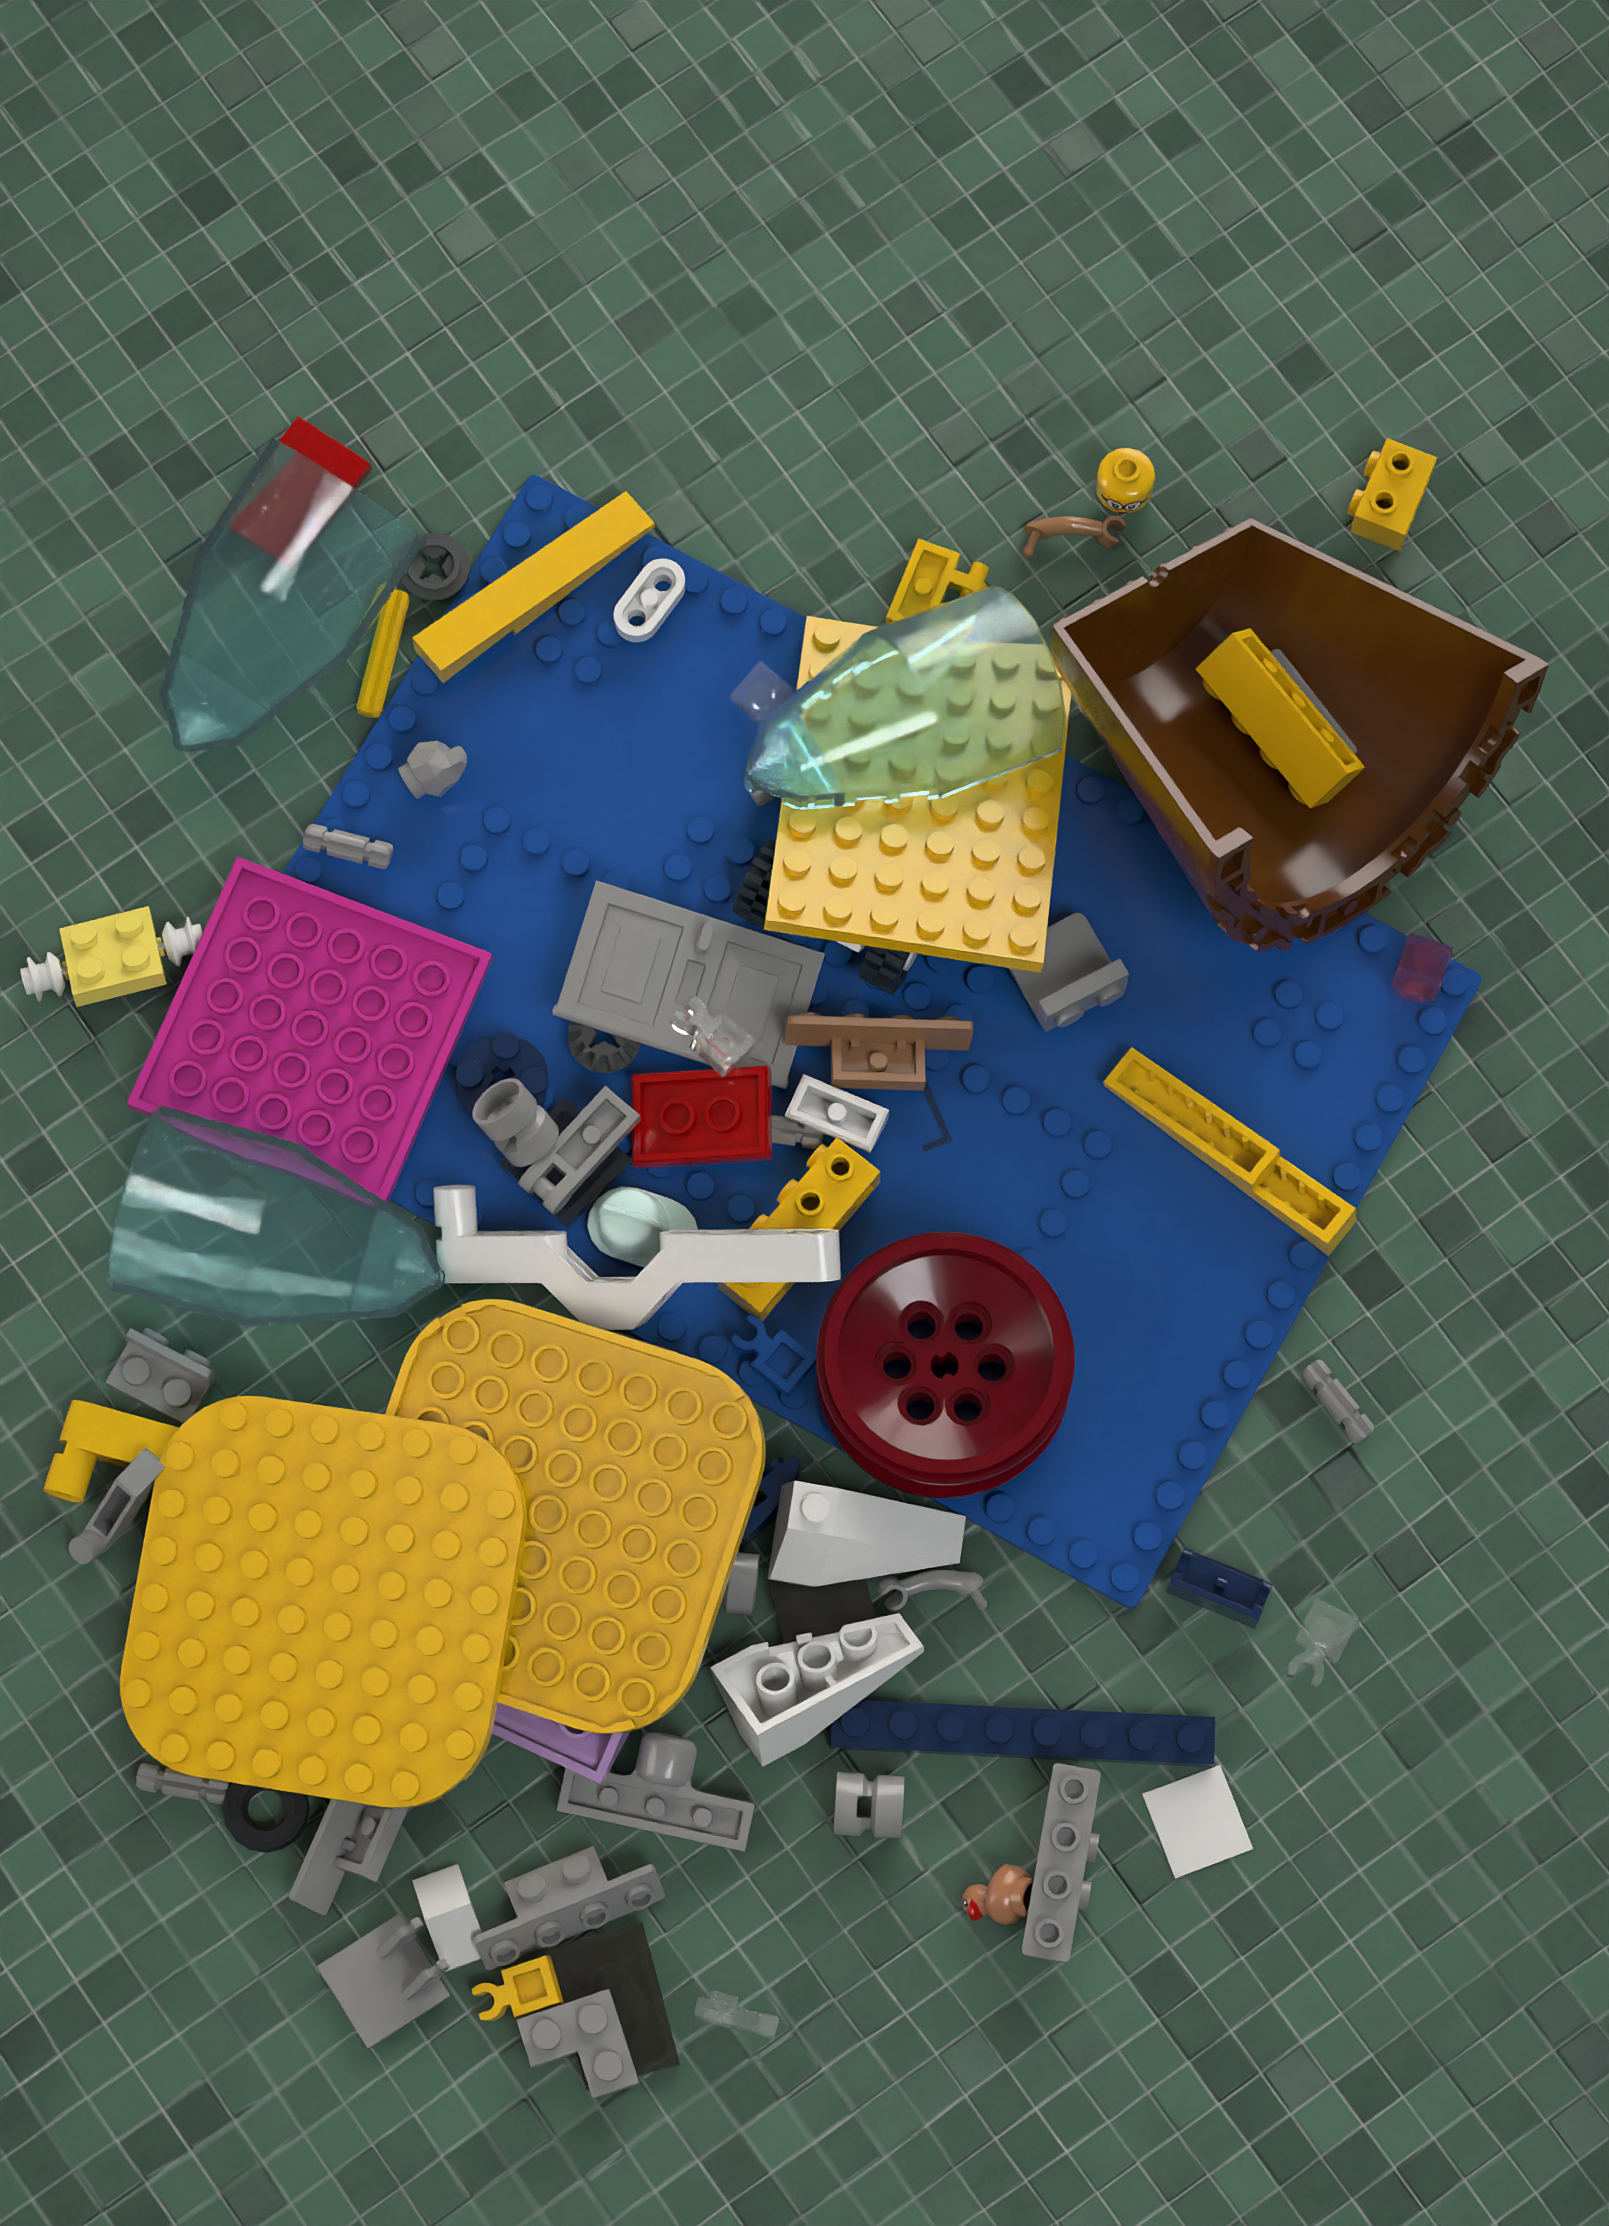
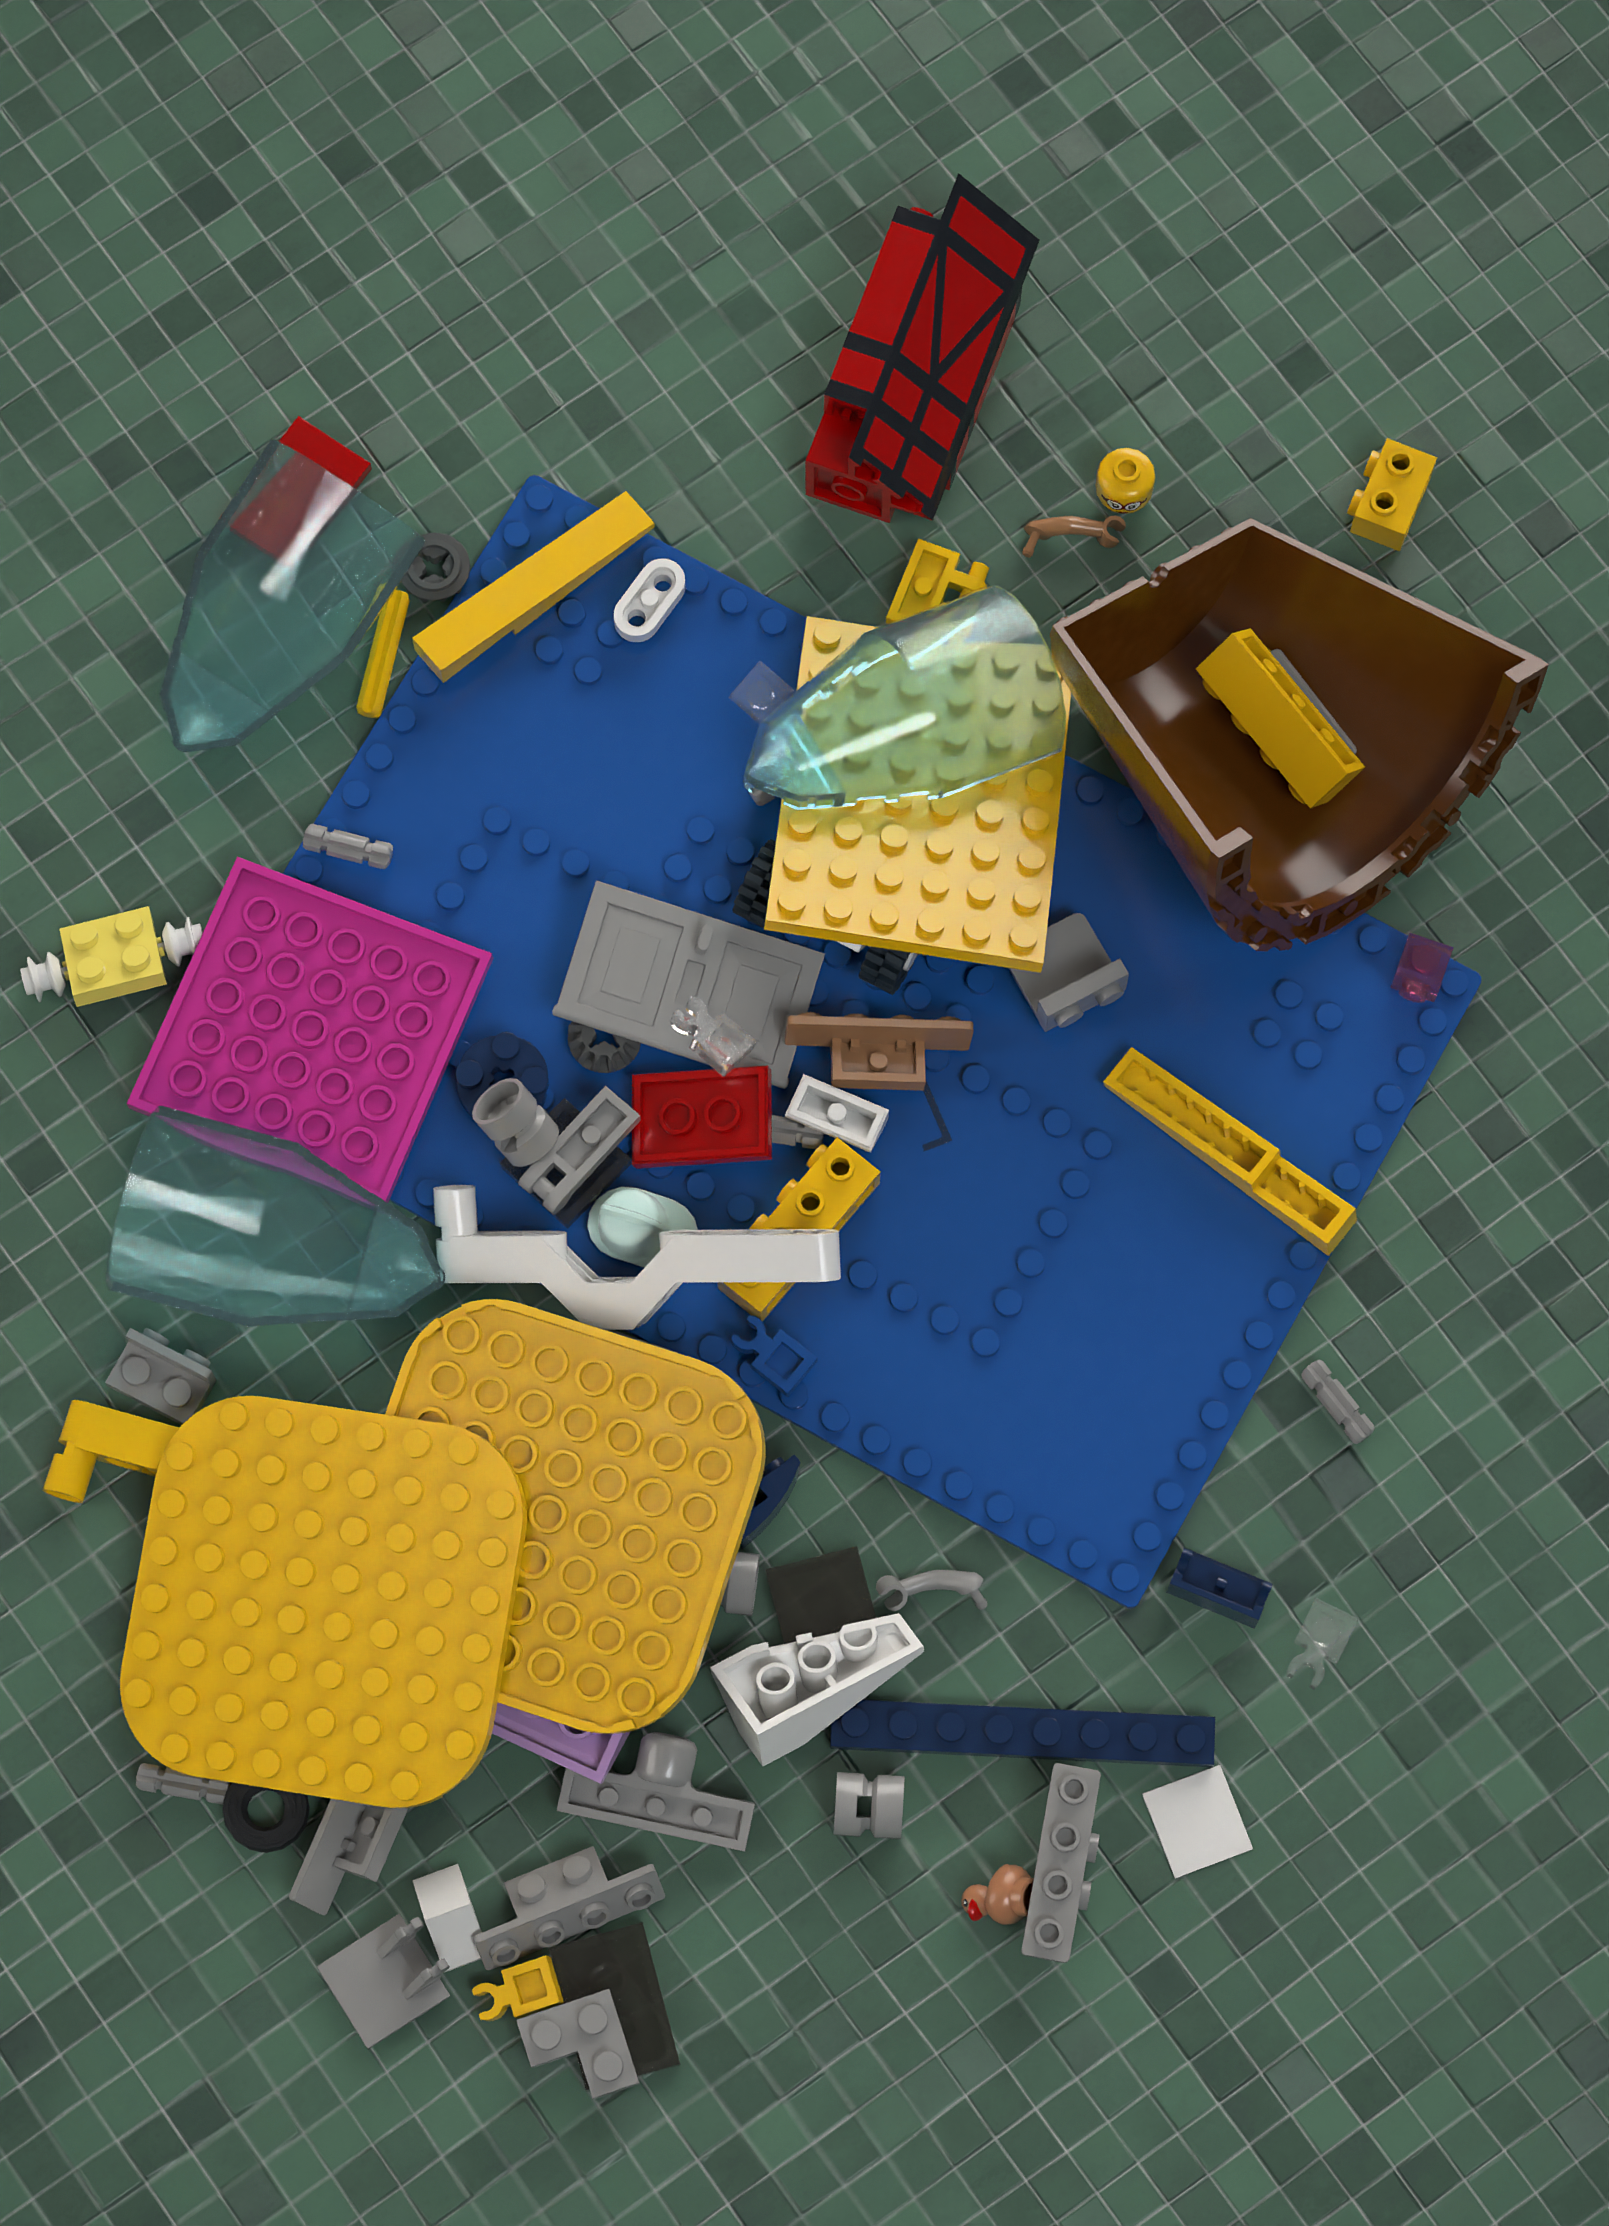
(117, 1508): light grey piece -> none
(433, 768): light grey rock -> none
(723, 2011): clear plate -> none
(848, 1536): white wedge -> none
(919, 357): none -> red panel
(944, 1283): dark red wheel -> none

